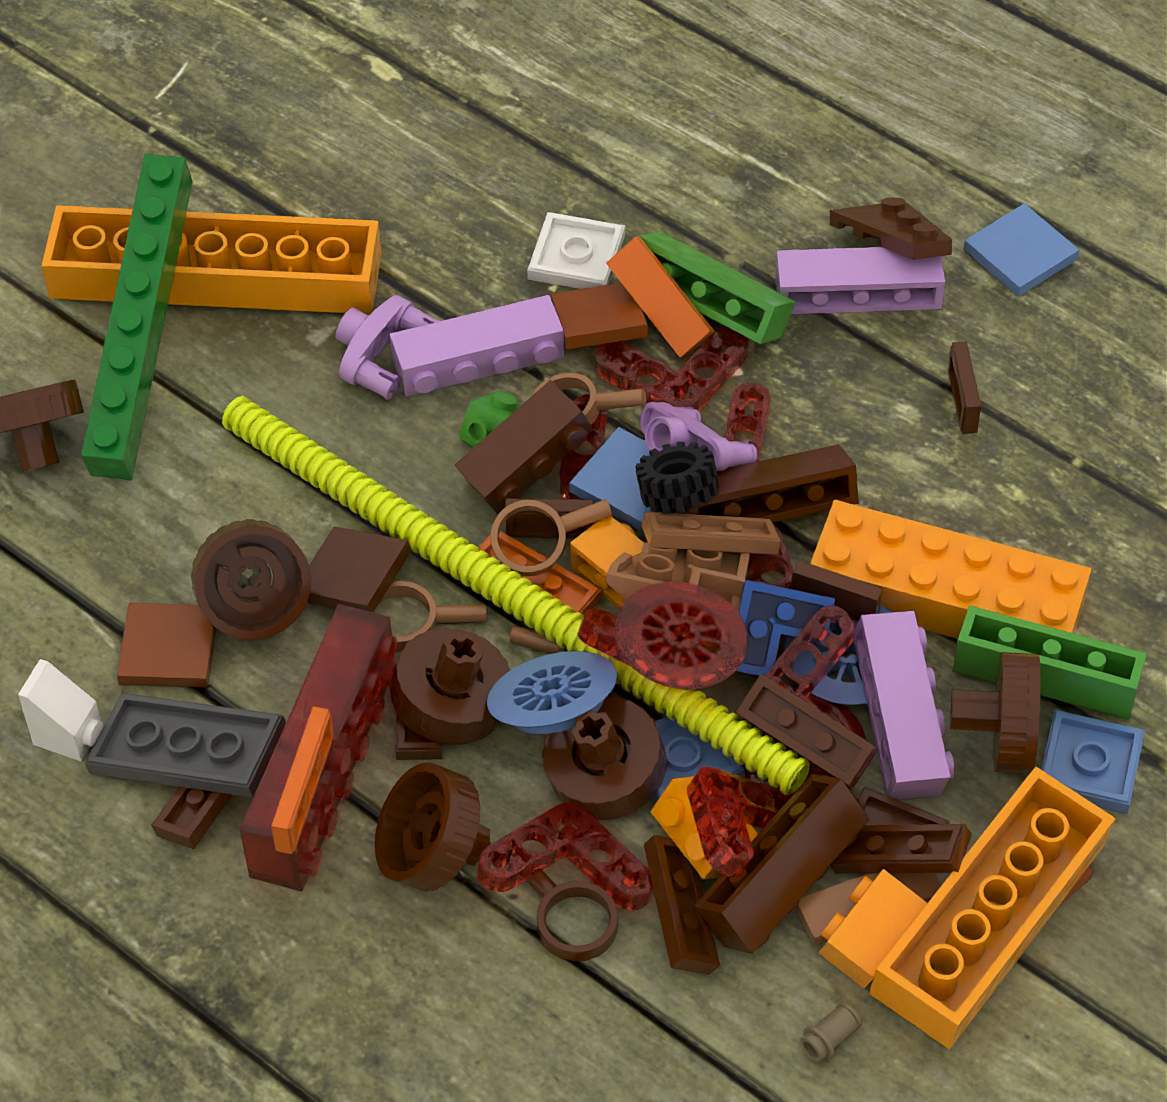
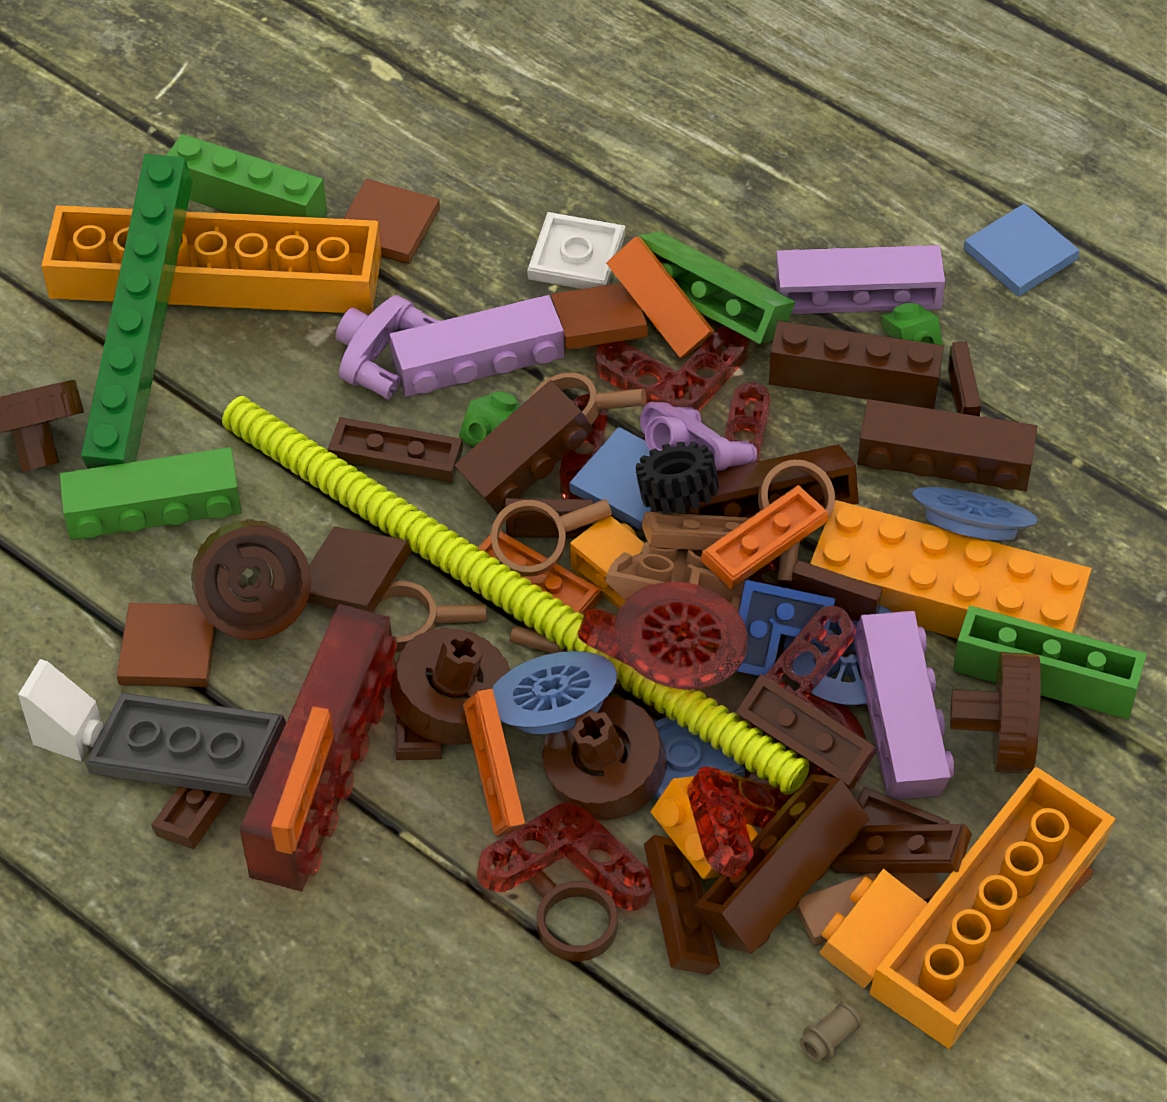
(150, 493): none -> bright green brick
(247, 183): none -> bright green brick
(396, 449): none -> reddish brown plate
(401, 217): none -> dark orange tile
(424, 843): reddish brown piece -> none
(493, 762): none -> orange tile
(764, 537): none -> orange tile
(789, 557): none -> medium nougat piece
(855, 364): none -> reddish brown brick
(898, 227): reddish brown wing -> none
(912, 323): none -> bright green bracket
(947, 445): none -> reddish brown brick
(973, 513): none -> medium blue piece
(1094, 758): medium blue tile -> none

